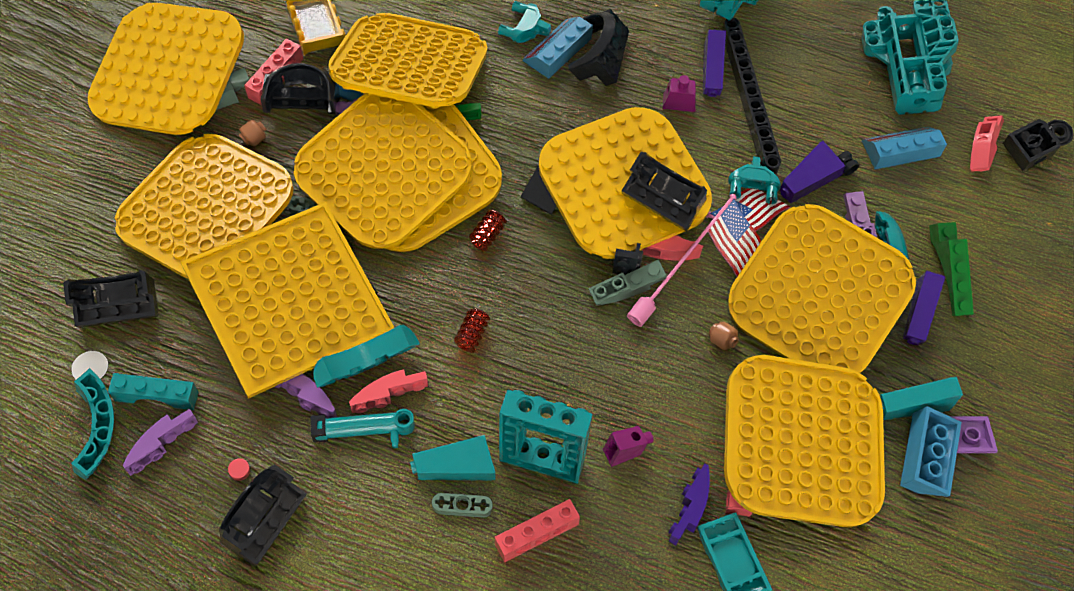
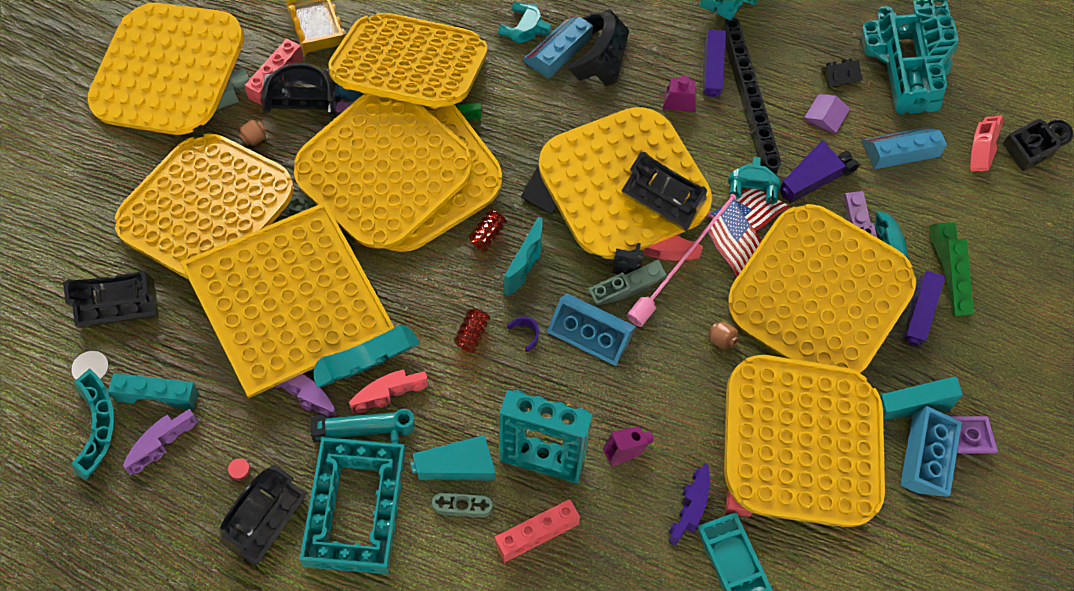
(354, 454): none -> teal brick
(524, 259): none -> teal slope
(530, 323): none -> dark purple helmet
(590, 329): none -> dark azure slope
(827, 112): none -> medium lavender slope
(842, 73): none -> black bracket

